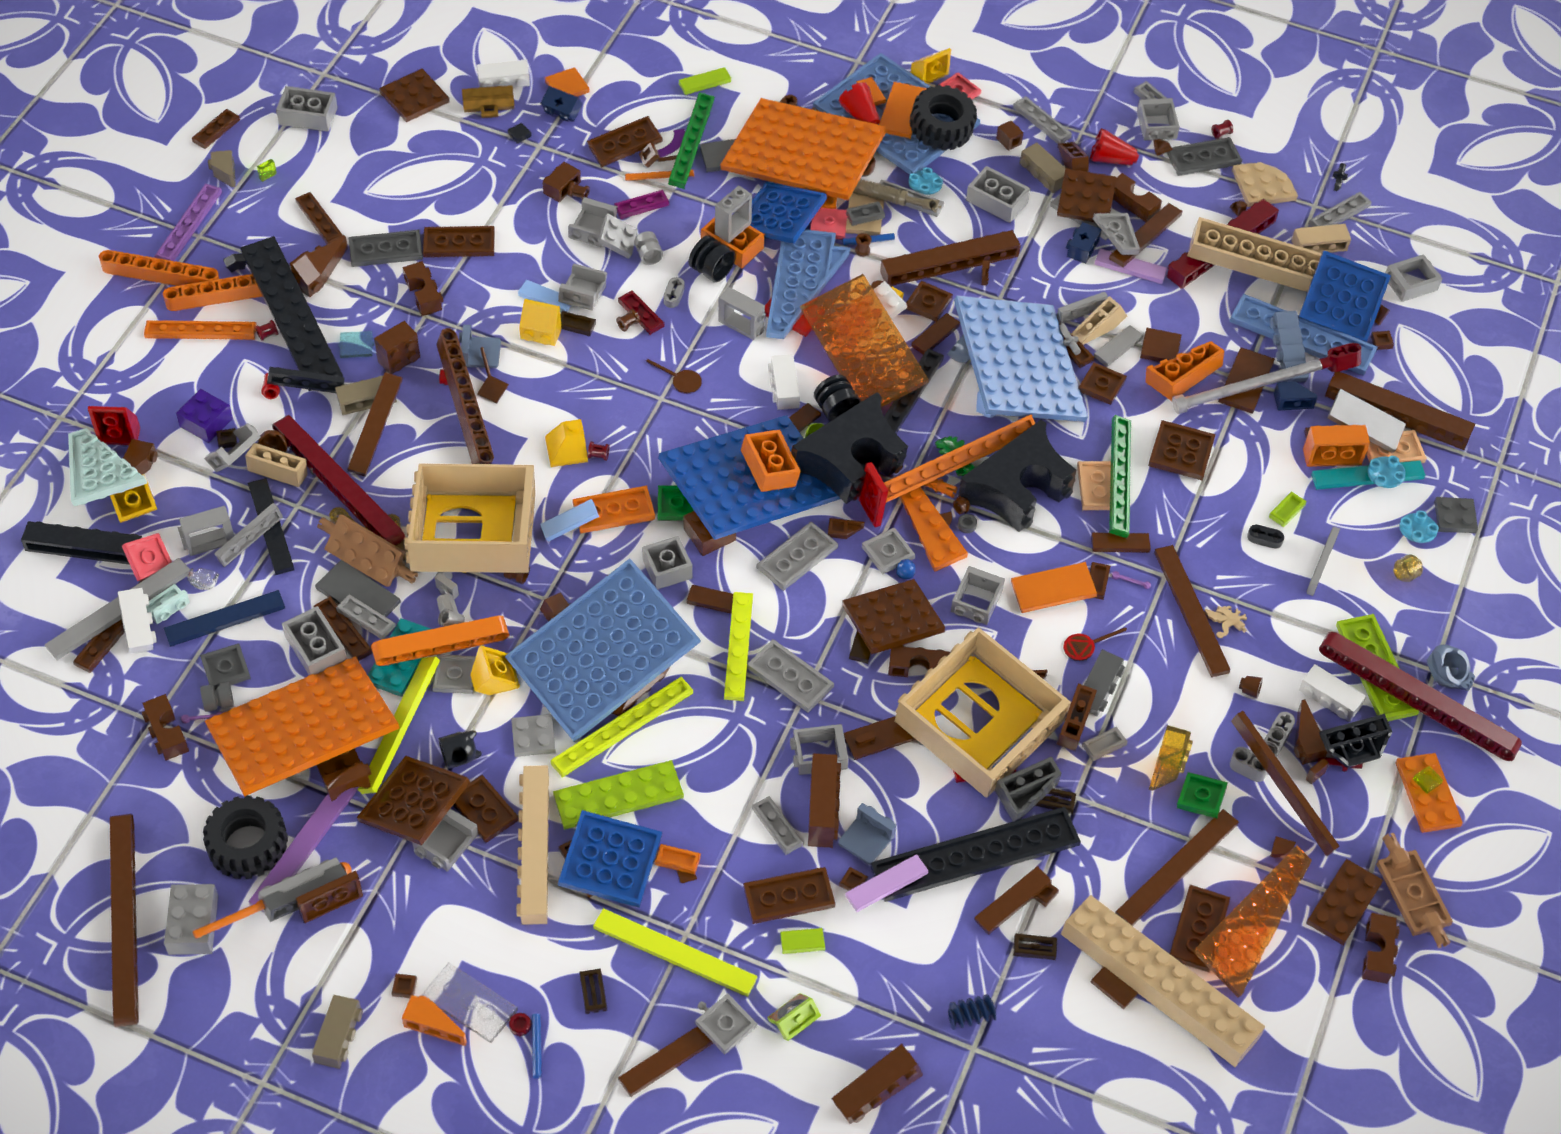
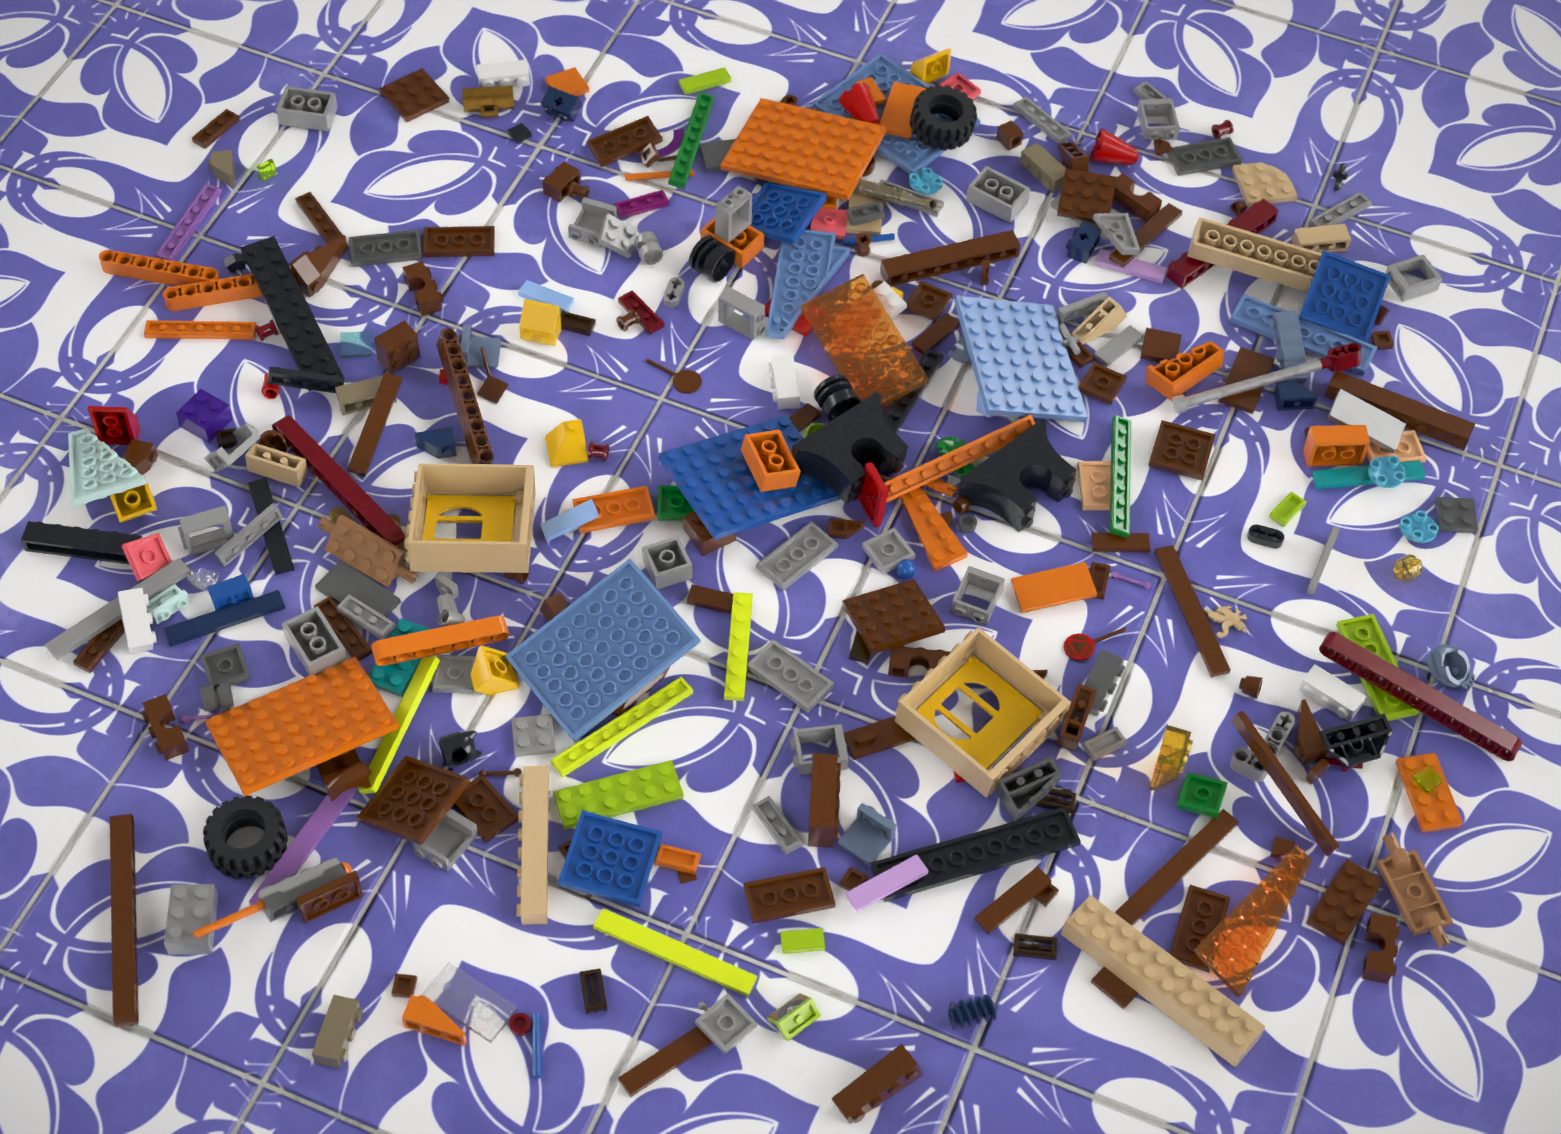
(230, 592): none -> blue hinge
(437, 442): none -> dark blue slope
(516, 772): none -> reddish brown hinge
(583, 287): light grey panel -> none

